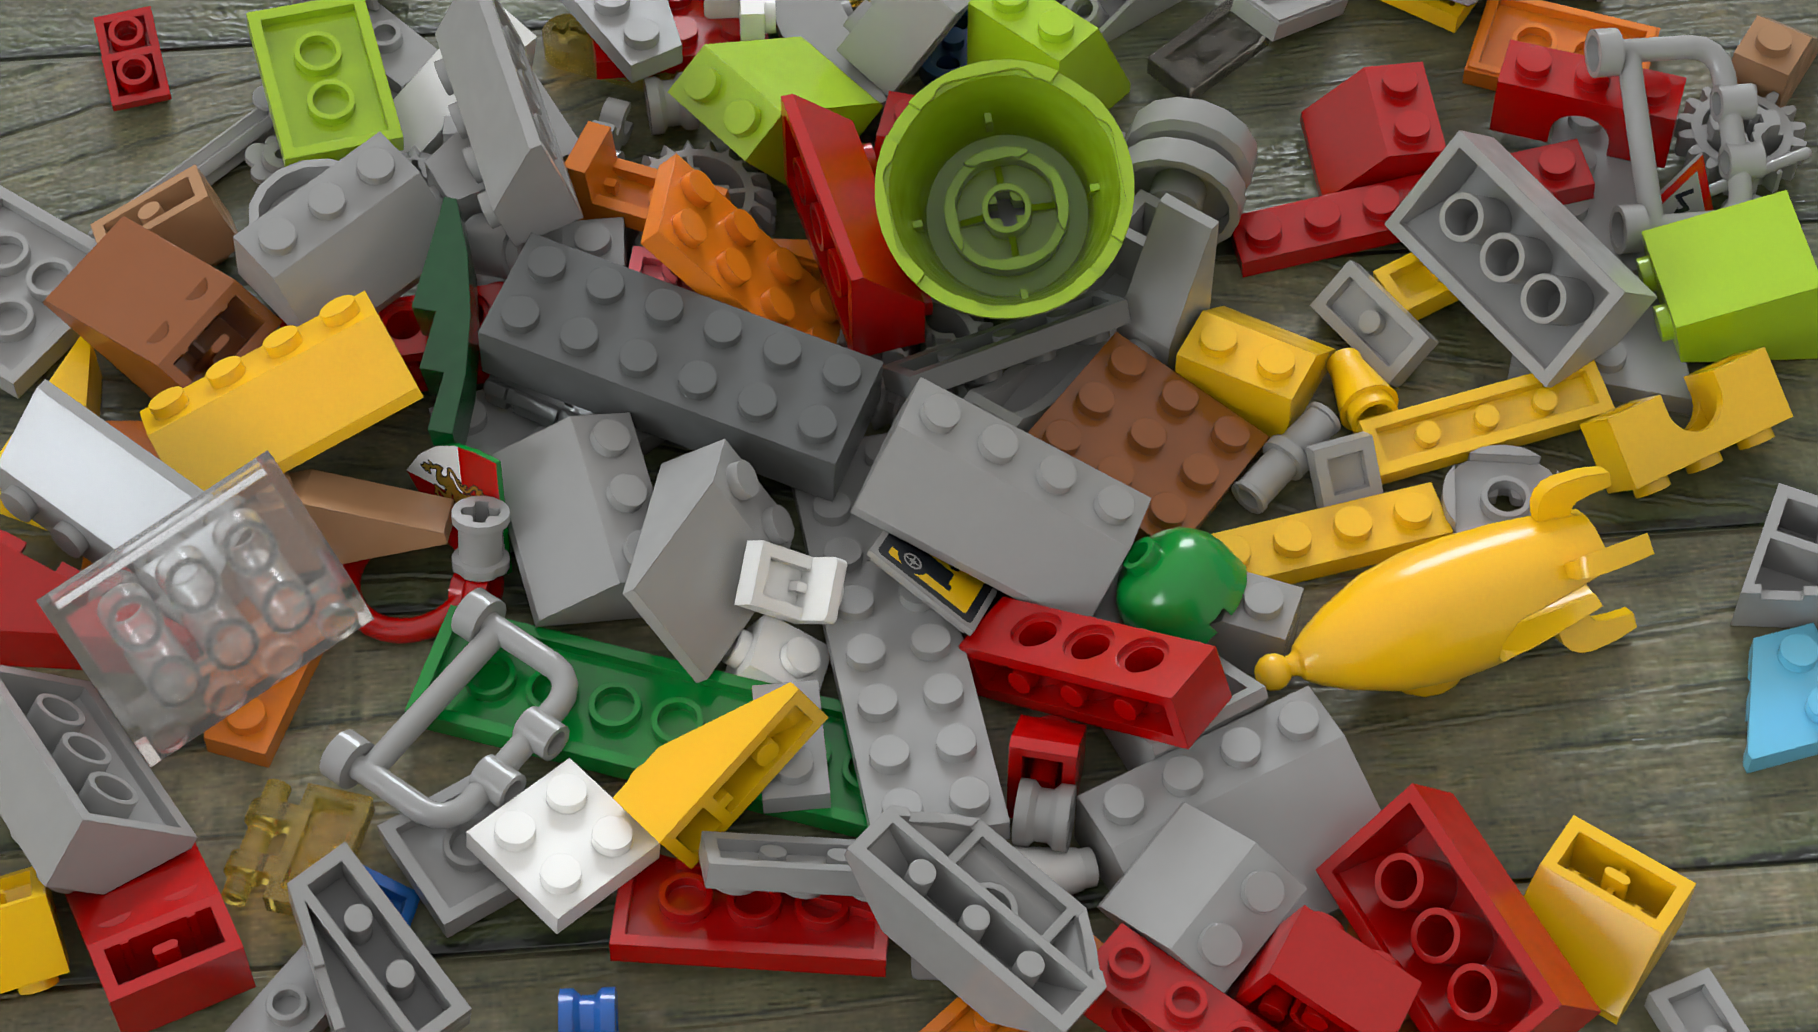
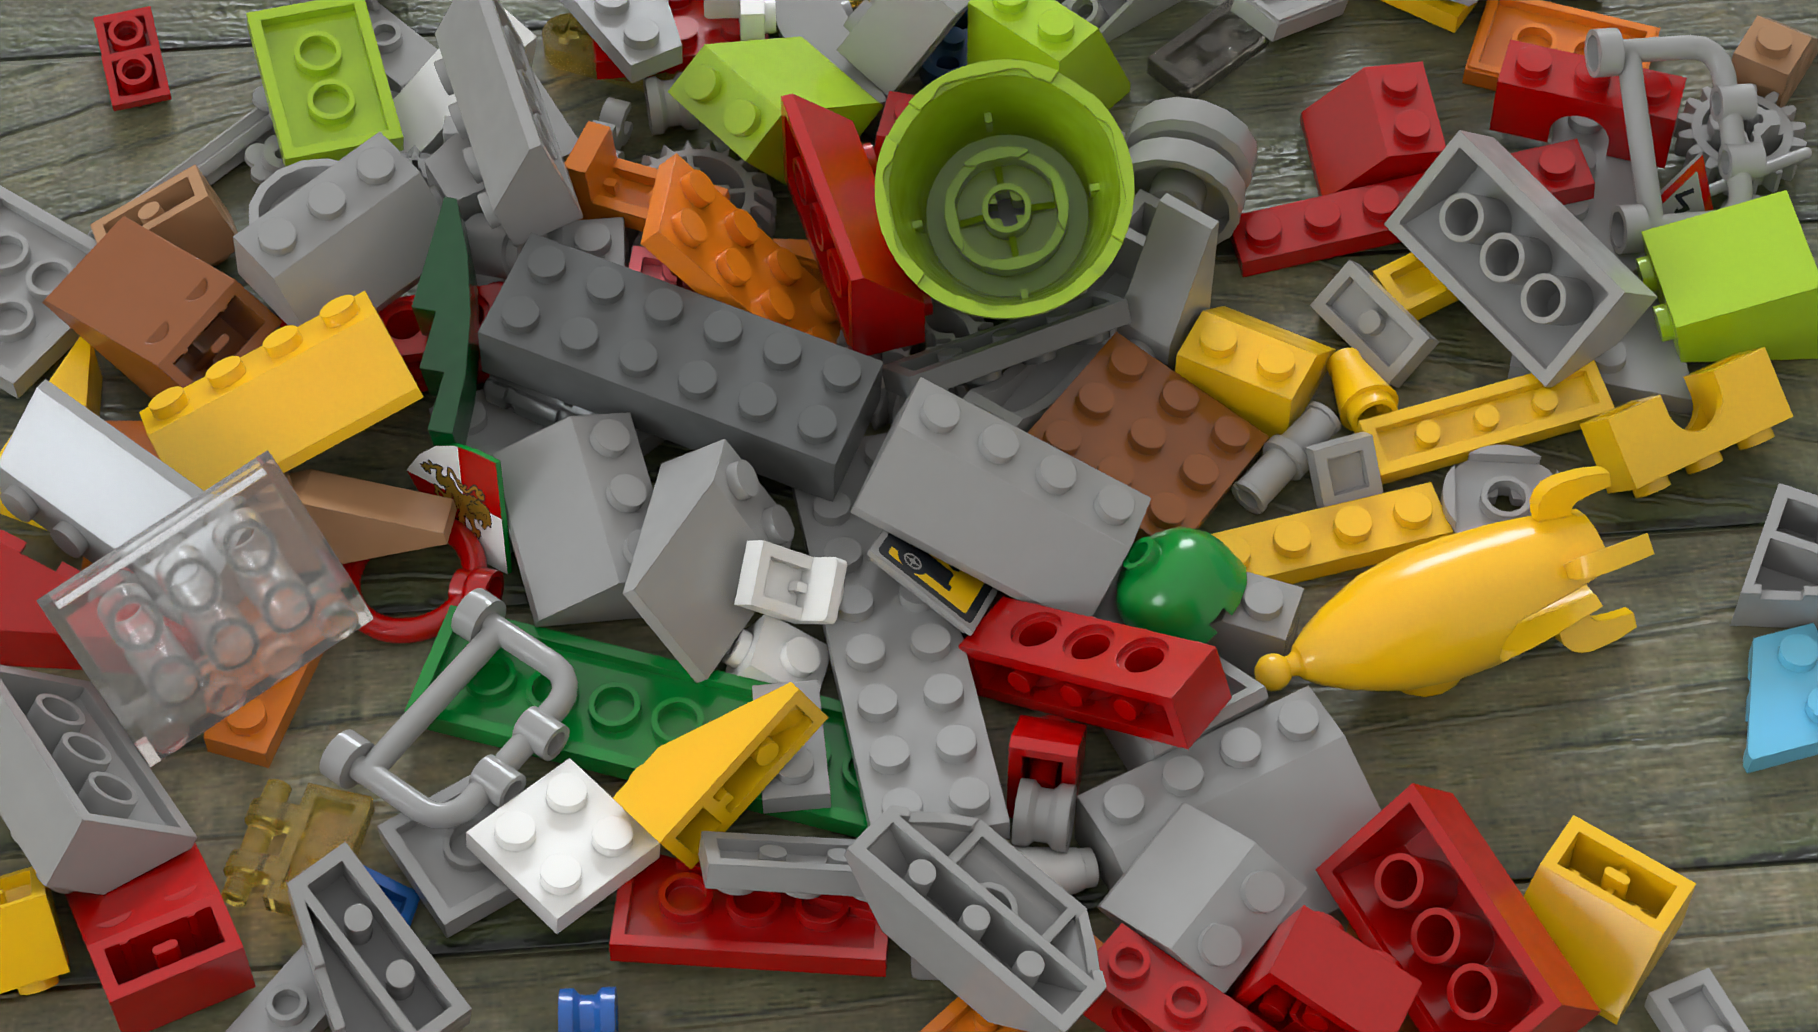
(480, 538): light grey bush -> none

